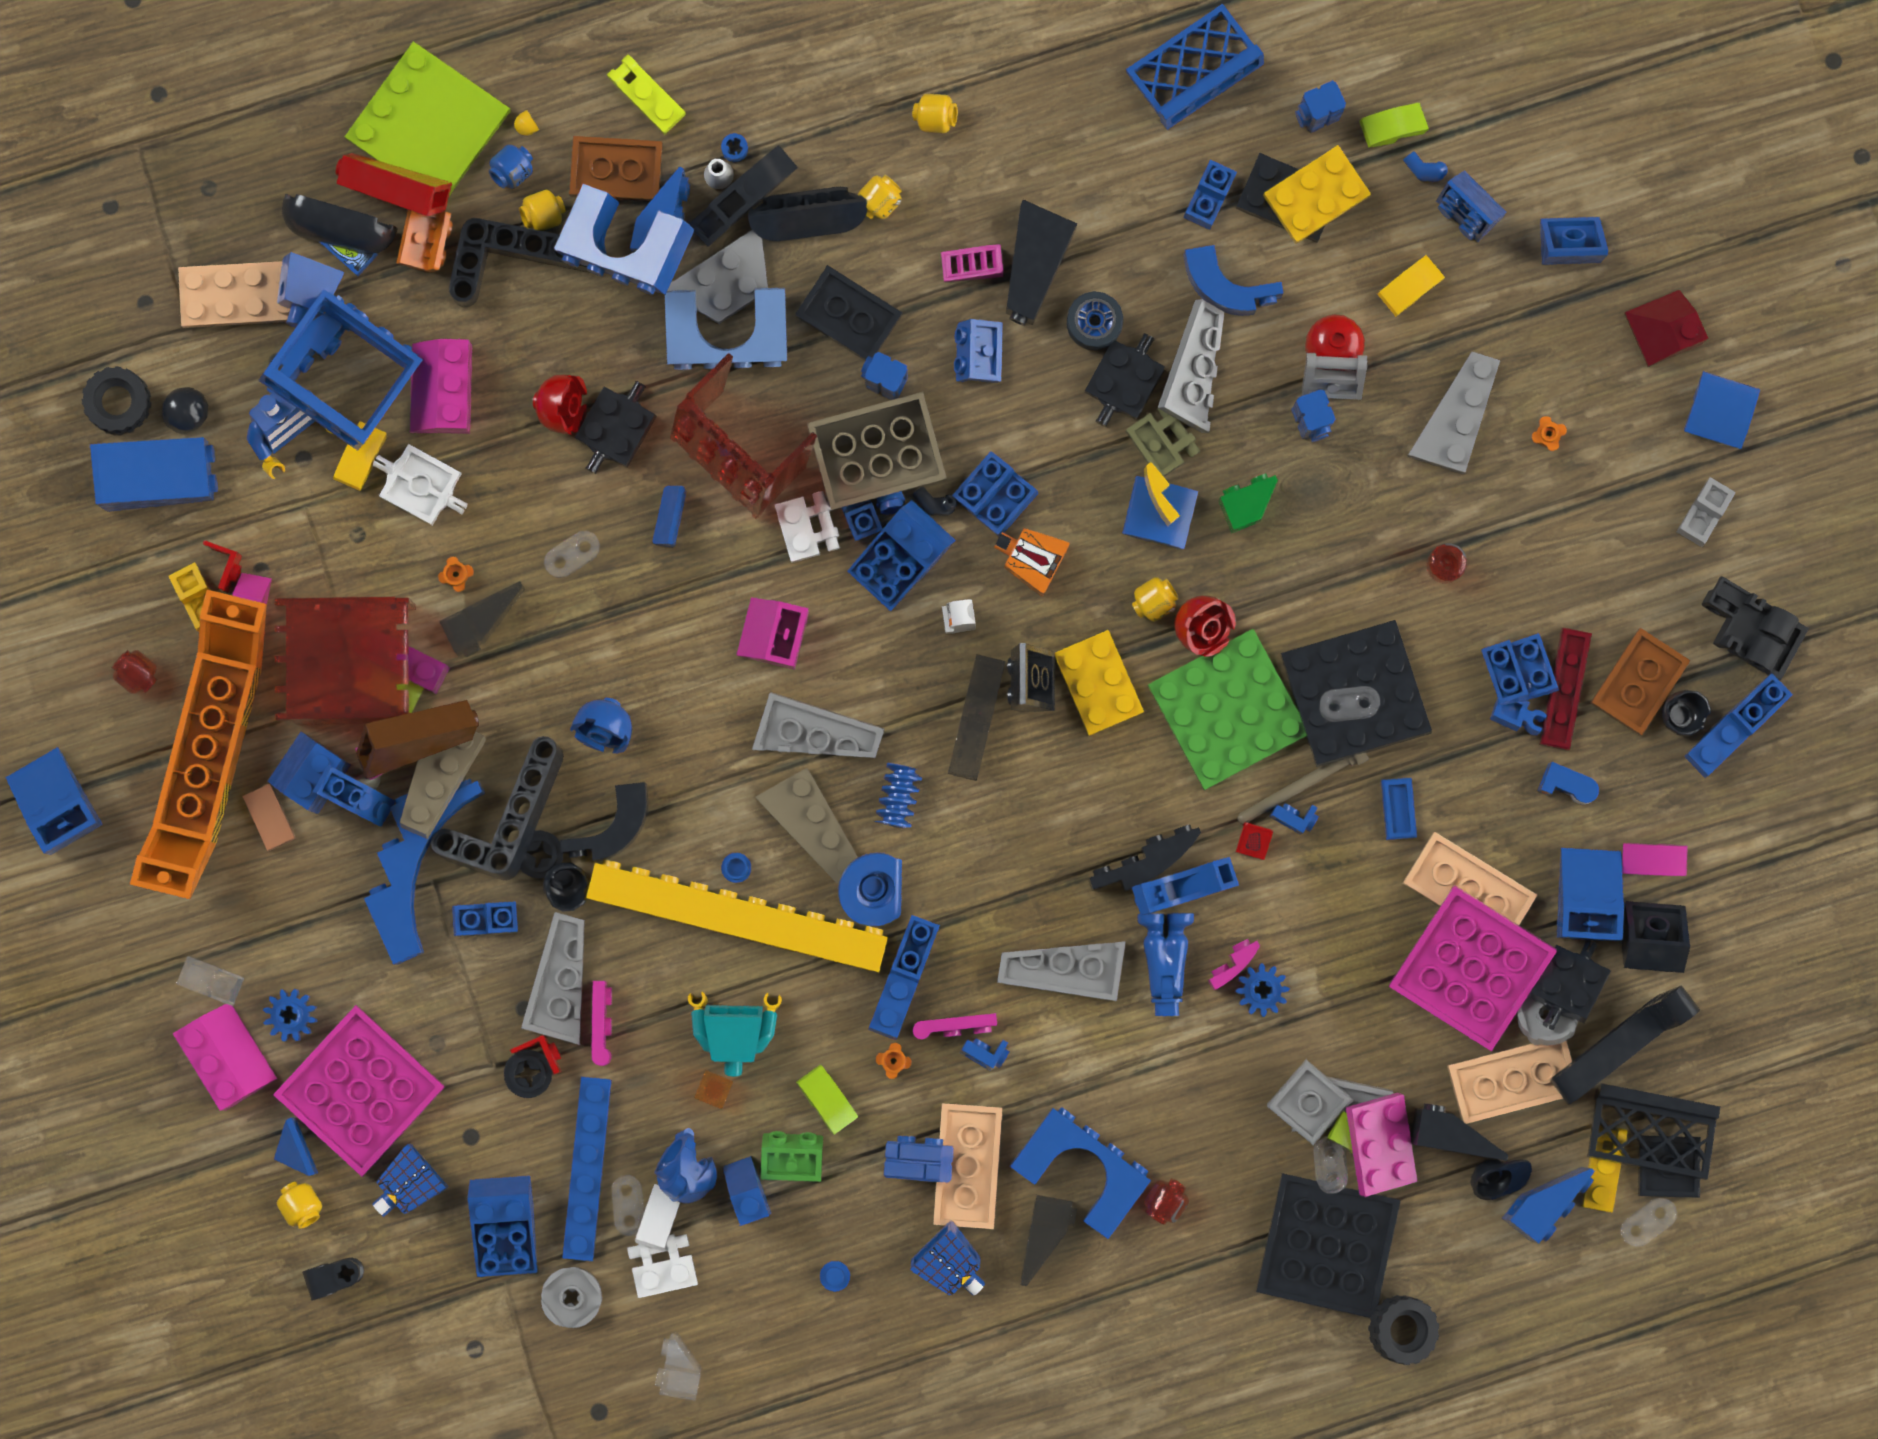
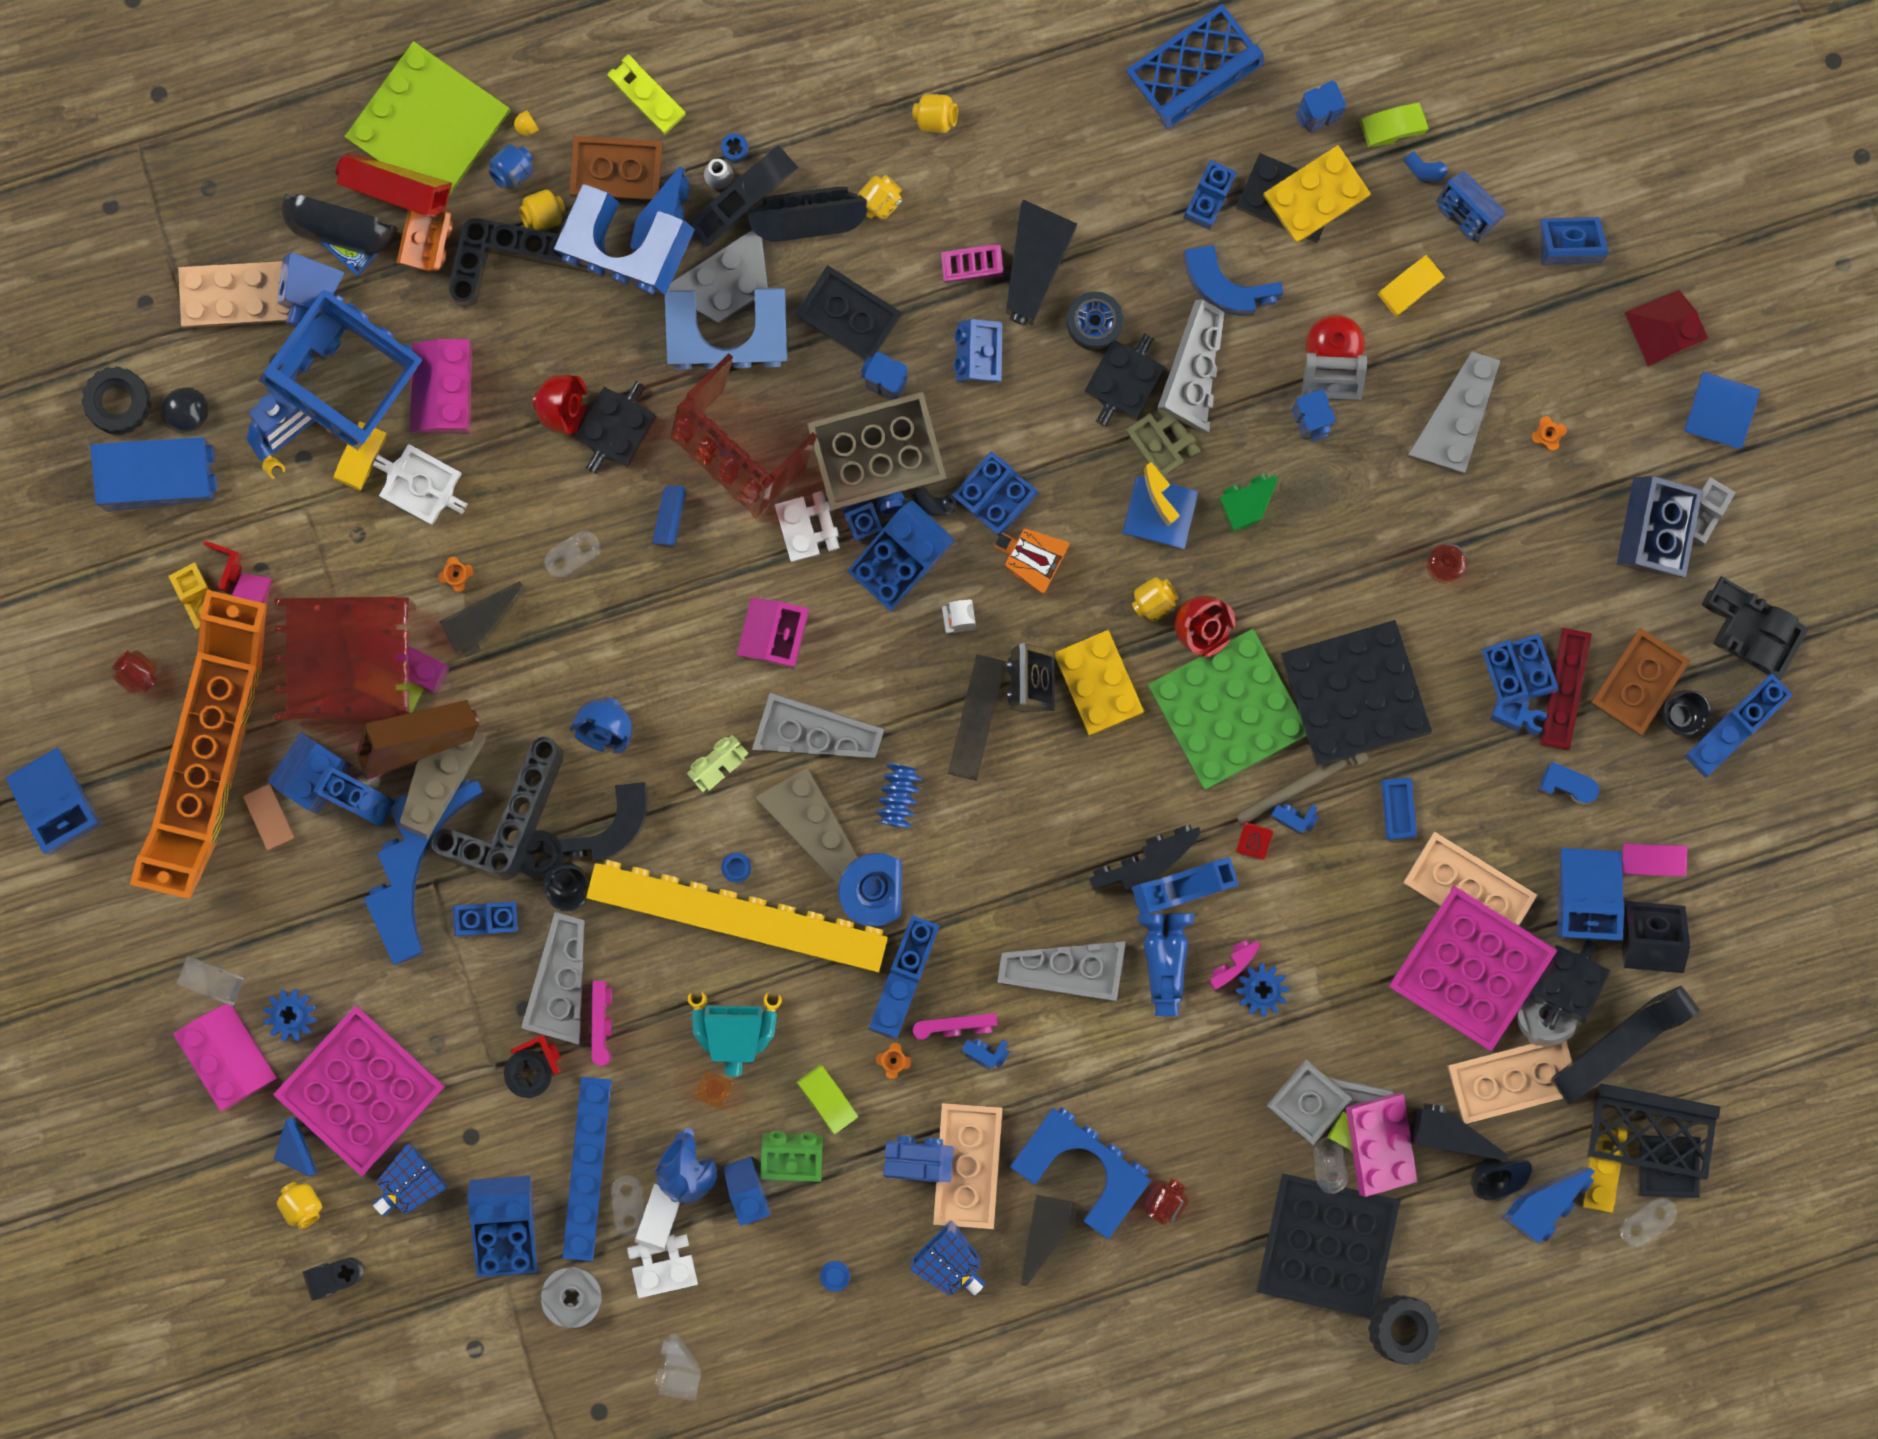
(707, 768): none -> yellowish green hinge
(1348, 700): clear plate -> none
(1659, 526): none -> dark blue slope

